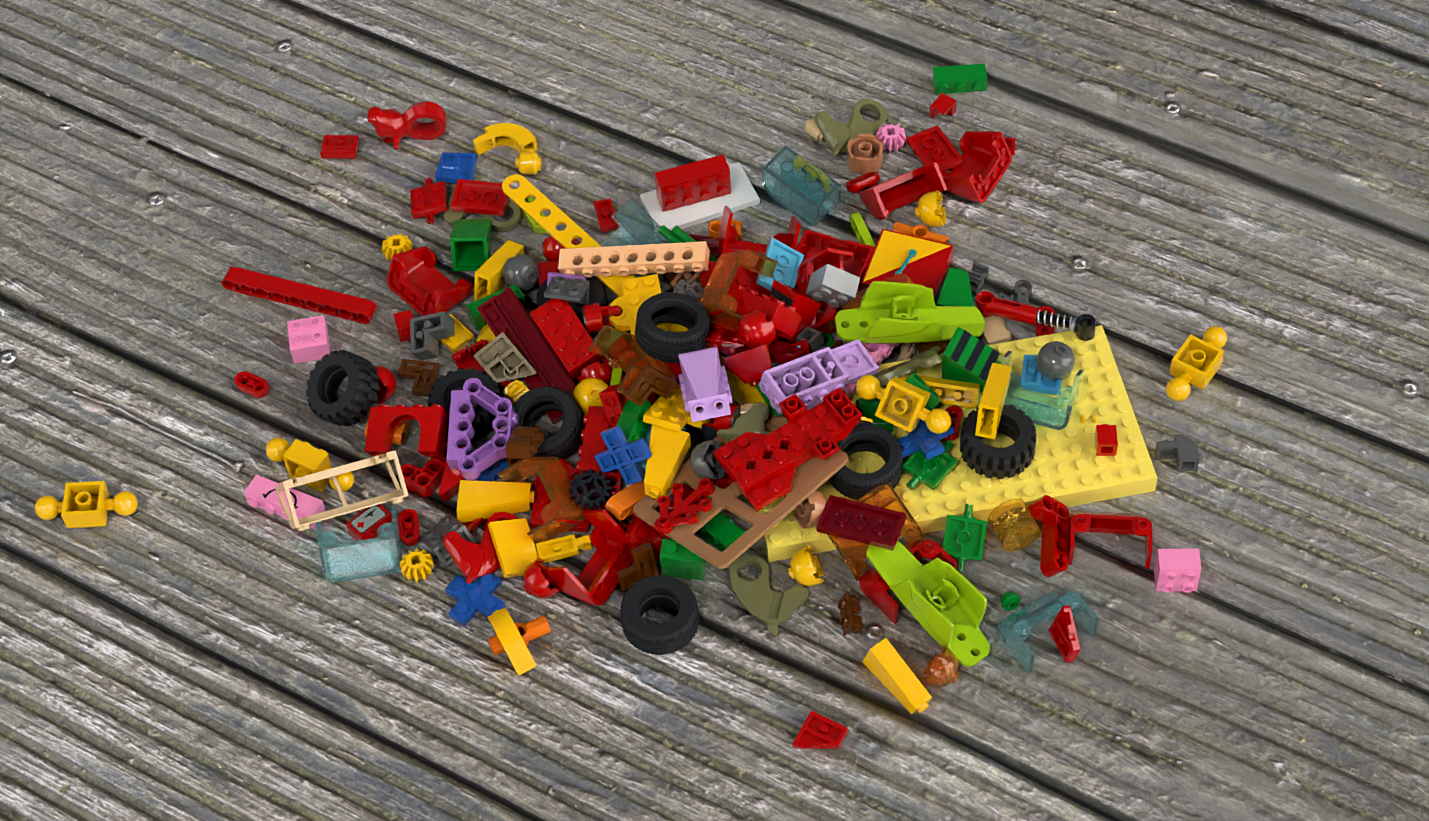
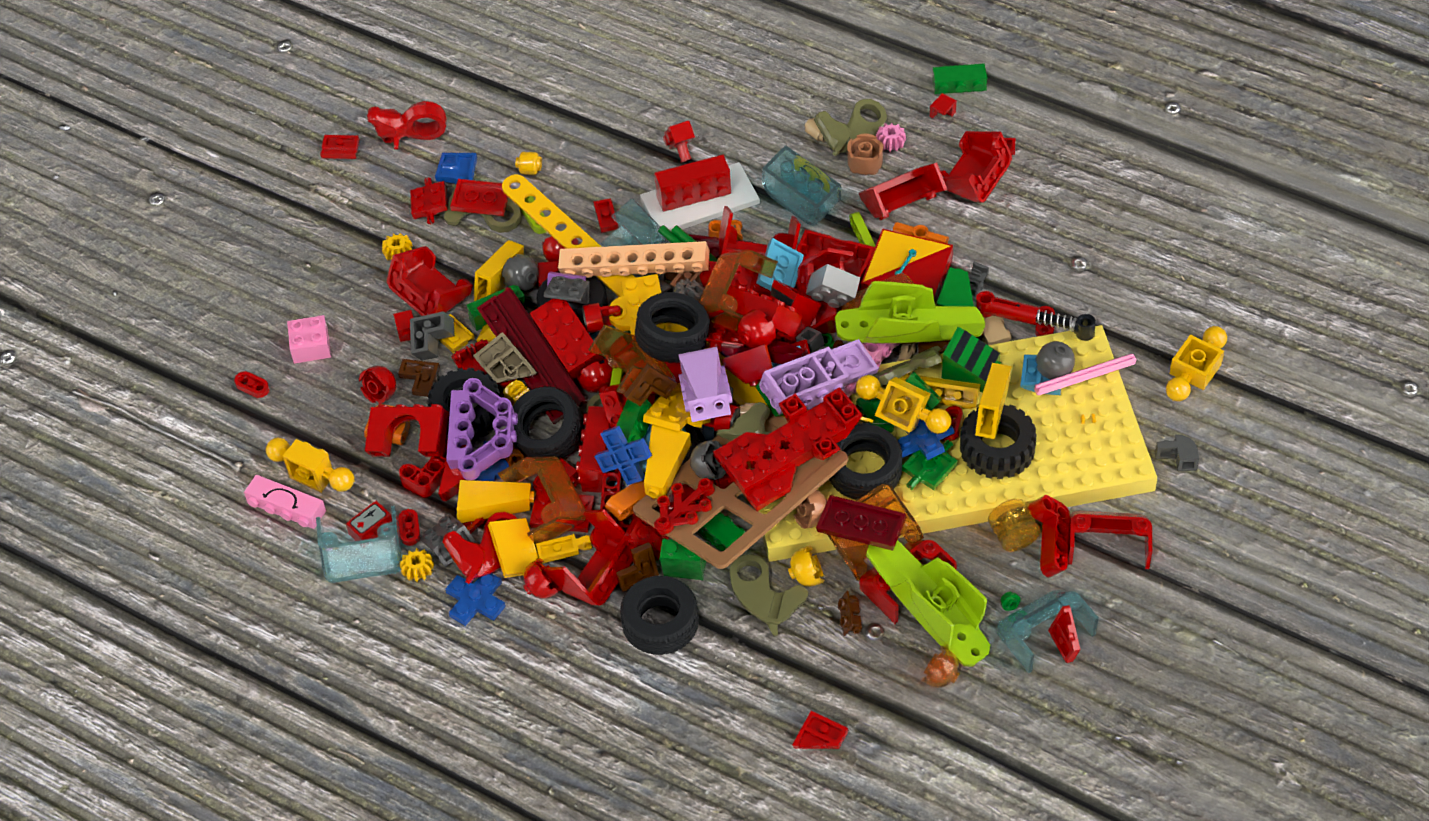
(85, 504): yellow brick -> none
(299, 295): red beam -> none
(303, 523): tan windscreen -> none
(325, 382): black tyre -> none
(471, 243): green slope -> none
(505, 135): yellow arch -> none
(511, 641): yellow arch -> none
(524, 442): reddish brown brick -> none
(529, 631): orange piece -> none
(584, 483): black gear -> none
(587, 393): yellow cylinder -> none
(677, 137): none -> red brick
(867, 180): red plate -> none
(897, 677): yellow slope -> none
(931, 210): yellow cylinder -> none
(933, 147): red plate -> none
(964, 537): green plate -> none
(1019, 296): dark grey piece -> none
(1043, 409): clear light blue windscreen -> none
(1085, 374): none -> bright pink axle
(1106, 440): red brick -> none
(1177, 570): bright pink brick -> none

